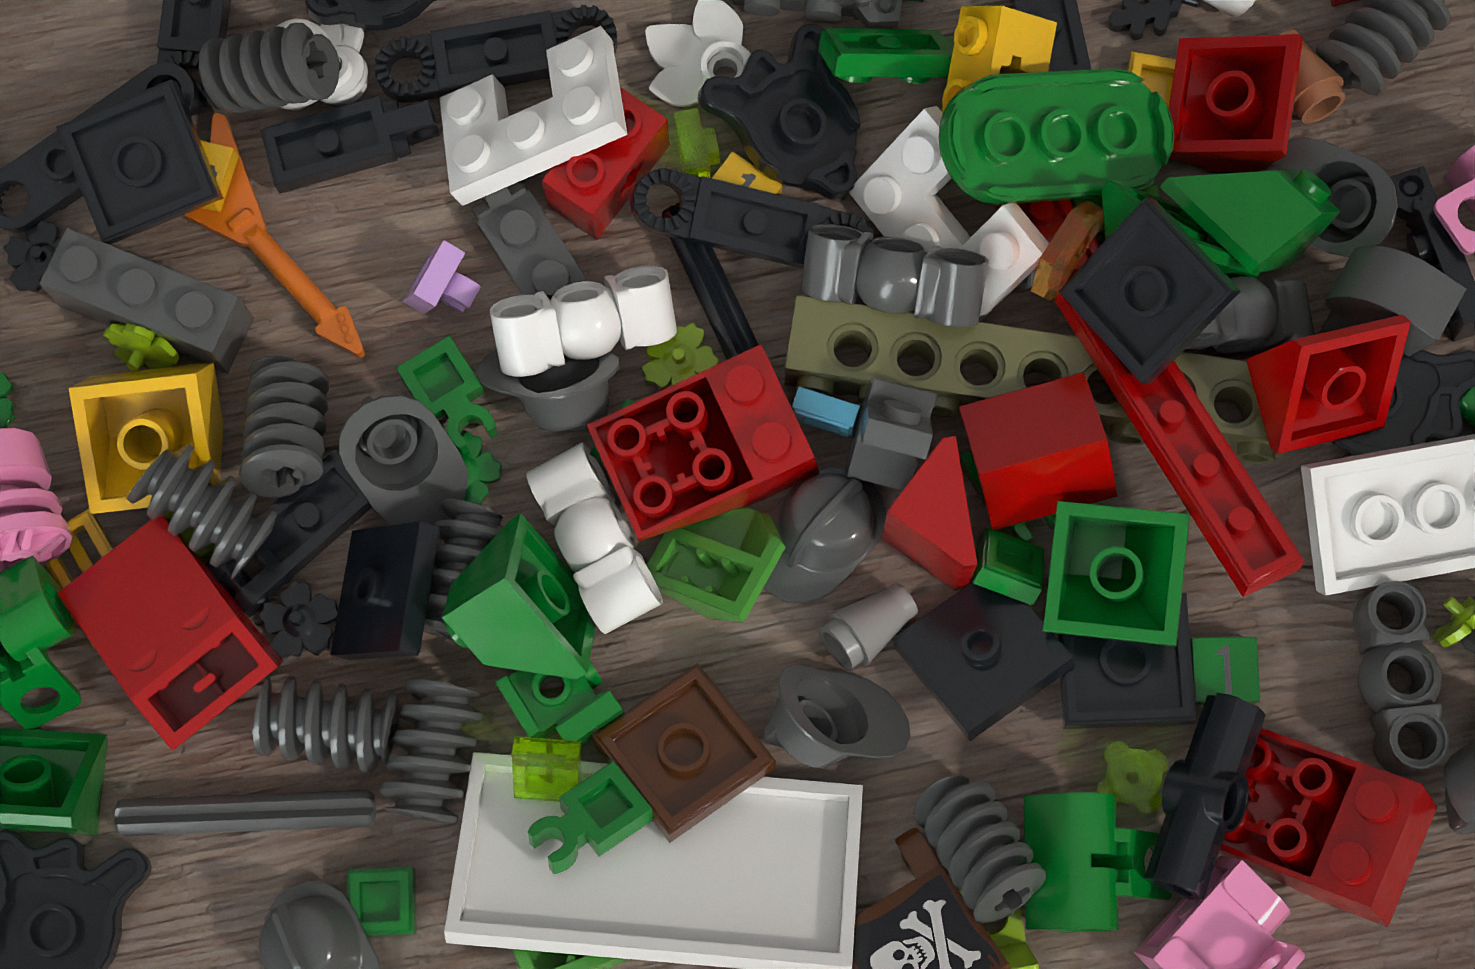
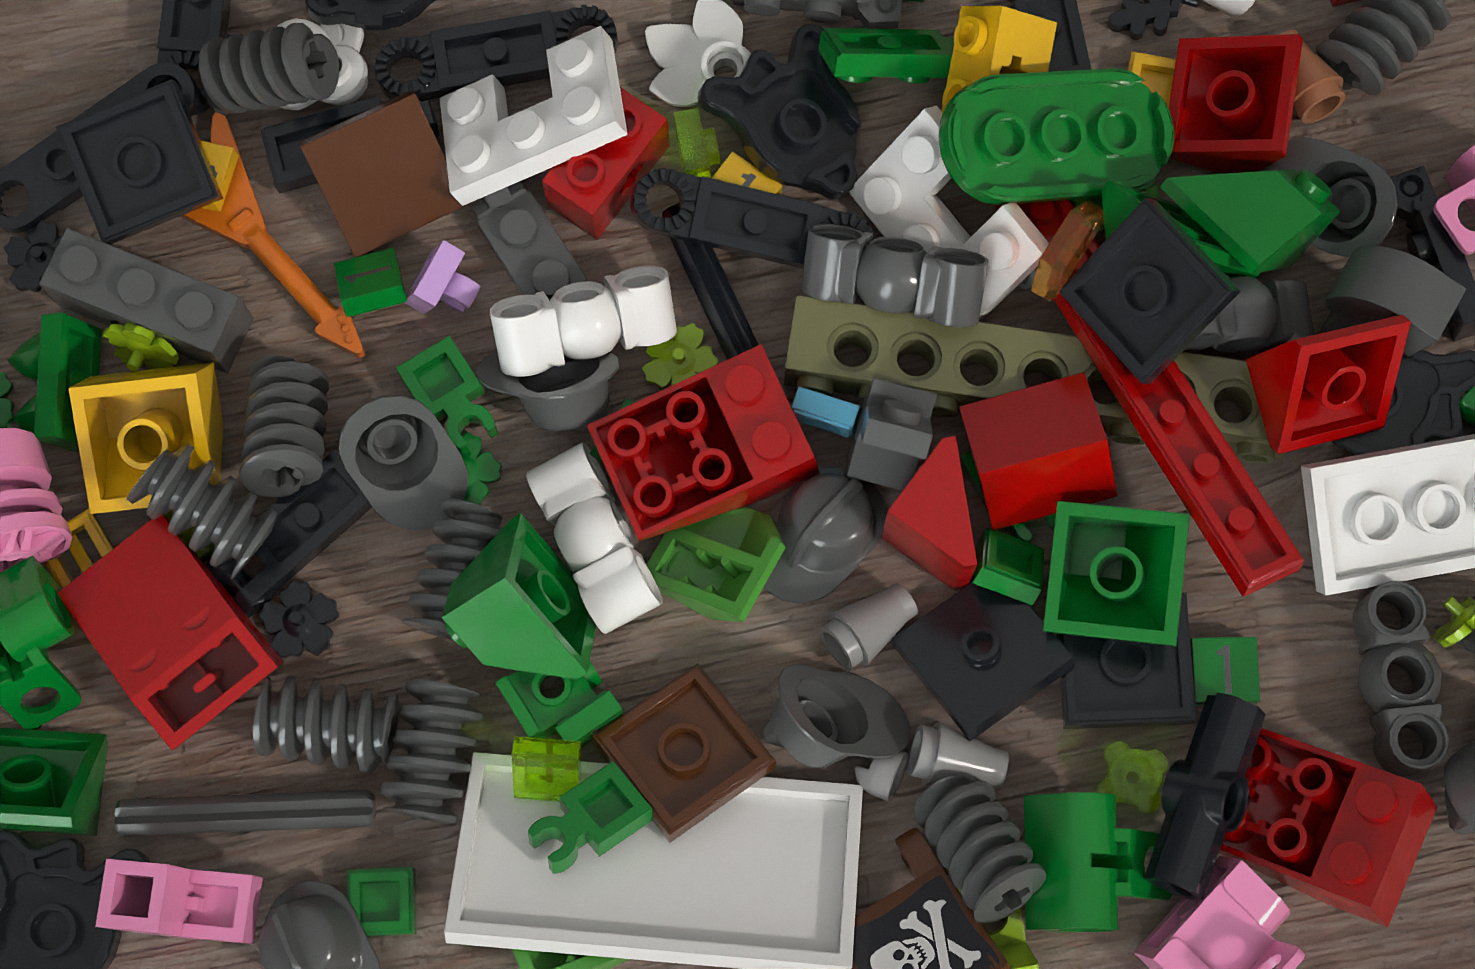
(57, 358): none -> green tile
(179, 901): none -> bright pink brick
(370, 282): none -> green tile
(381, 173): none -> reddish brown tile
(385, 591): black plate -> none
(883, 775): none -> light grey hinge
(946, 752): none -> light grey cone

